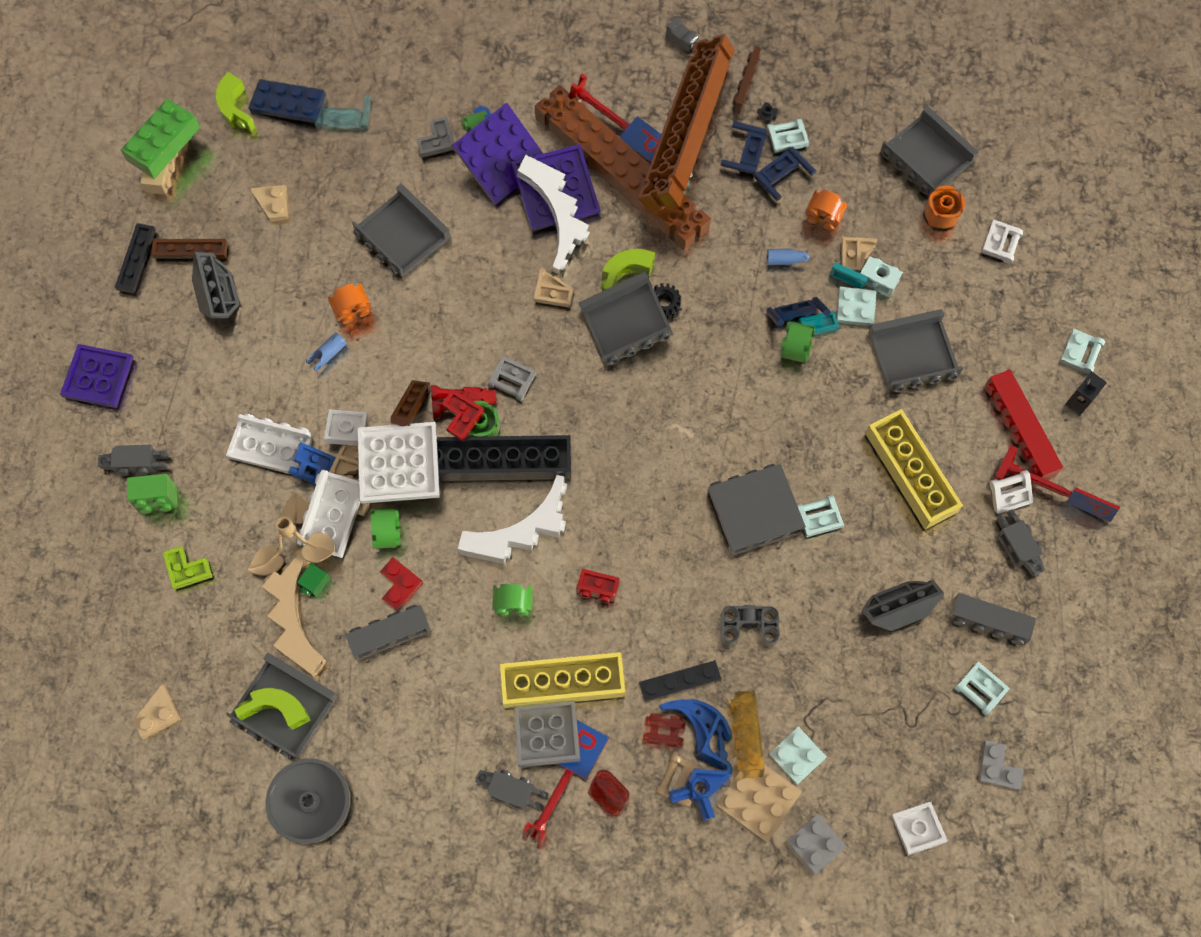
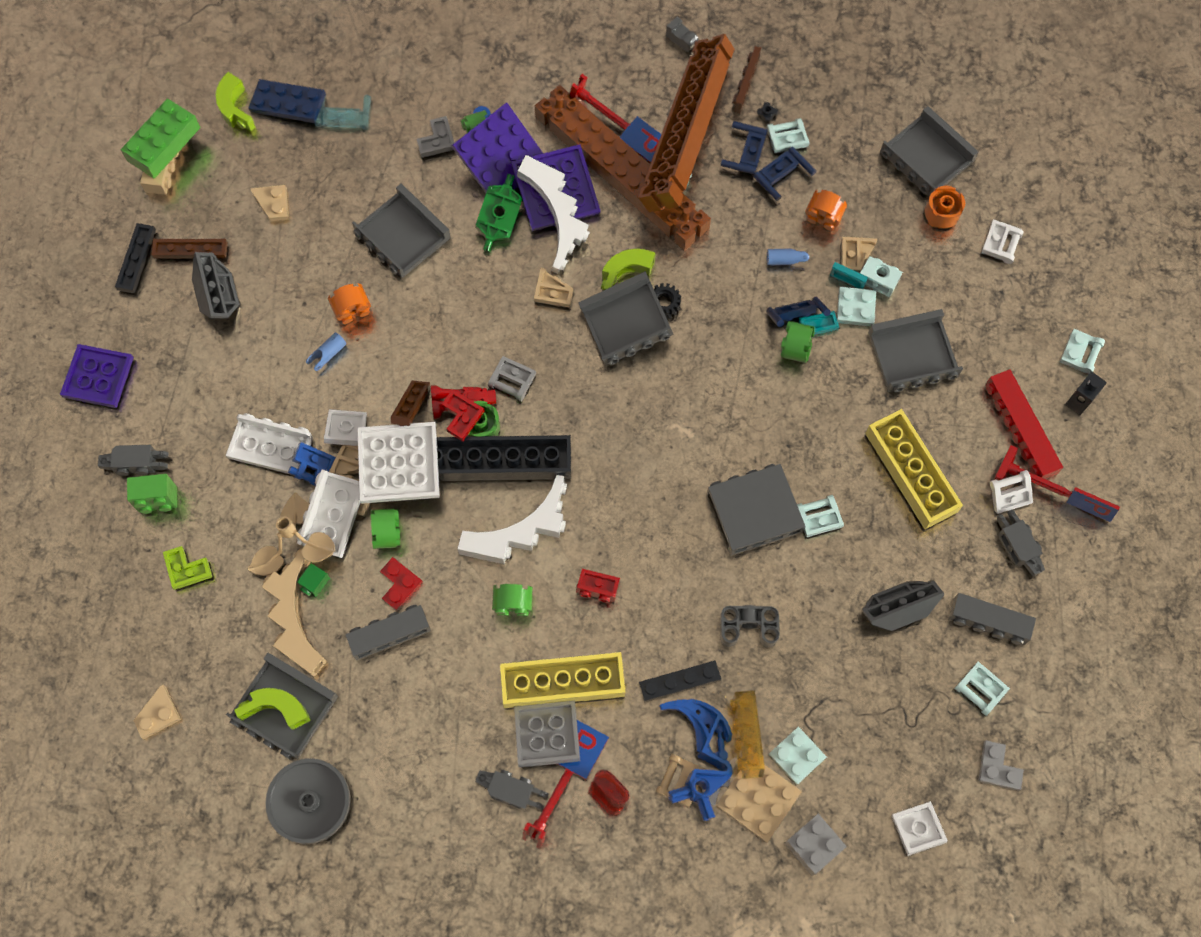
(494, 226): none -> green plate
(673, 724): clear red brick -> none

